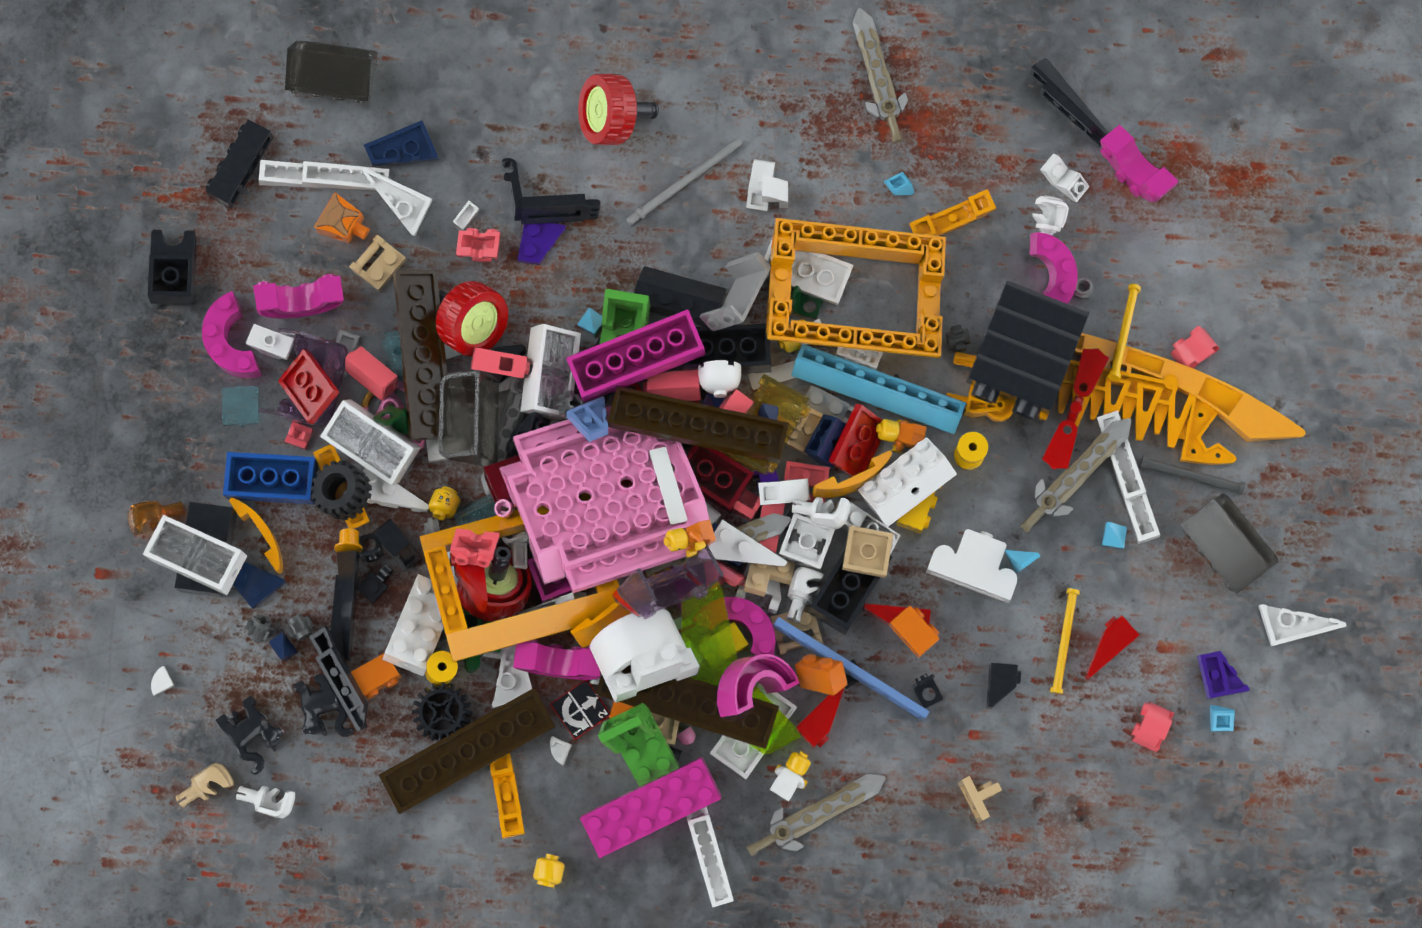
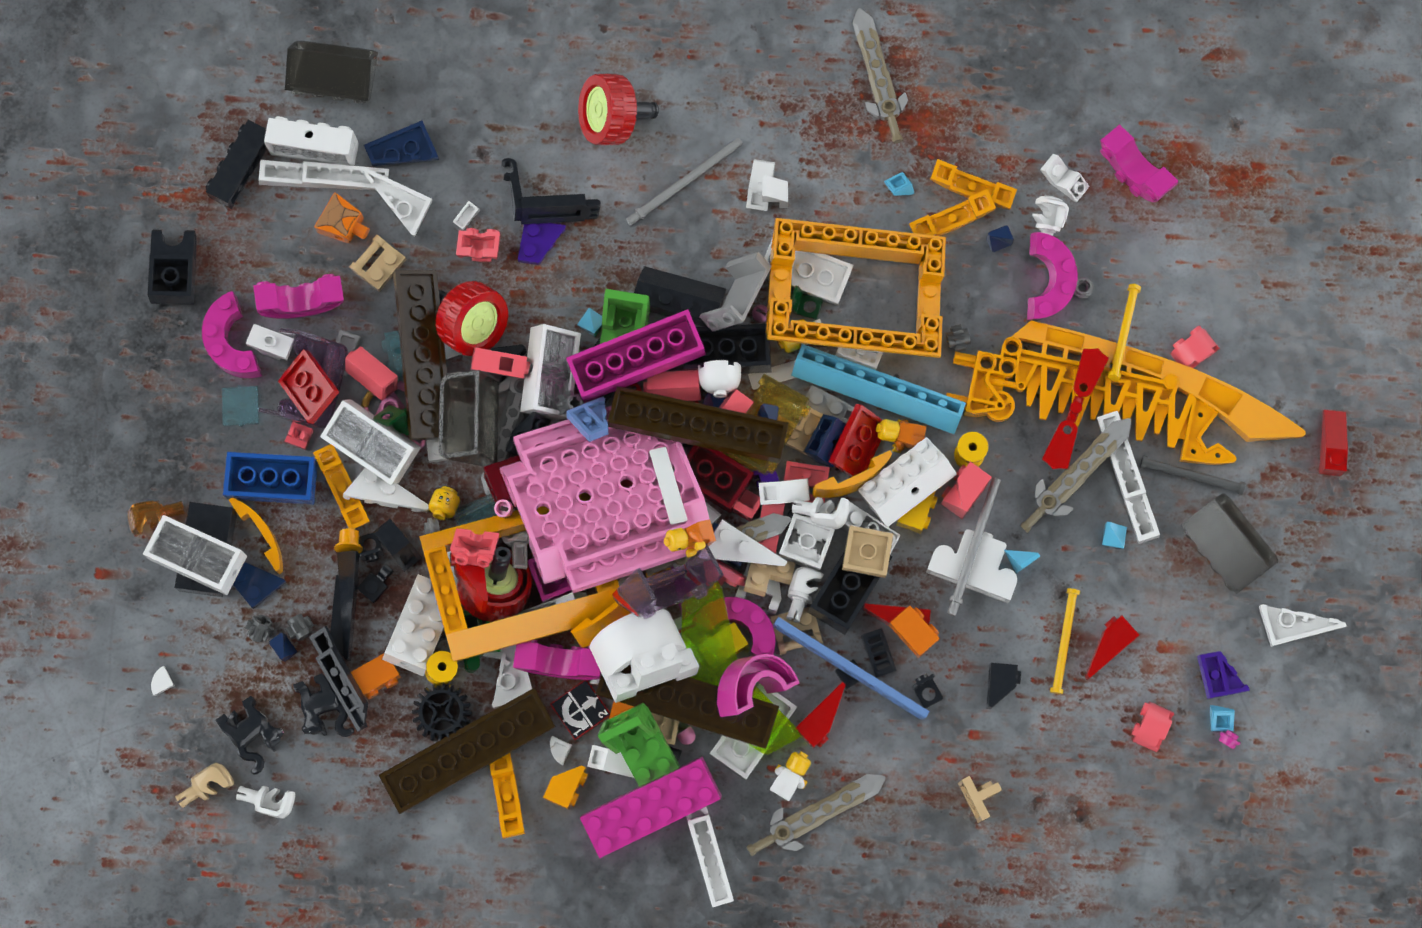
(311, 141): none -> white brick
(327, 484): black tyre -> none
(548, 871): yellow head -> none
(564, 786): none -> light orange slope
(607, 760): none -> white slope
(757, 316): none -> bright pink hinge
(821, 674): orange brick -> none
(873, 634): none -> black slope
(956, 598): none -> light grey bar
(967, 489): none -> coral slope
(969, 185): none -> light orange slope
(999, 238): none -> dark blue slope
(1026, 350): black brick -> none
(1066, 101): black wedge -> none
(1229, 739): none -> dark pink plate
(1334, 443): none -> red slope

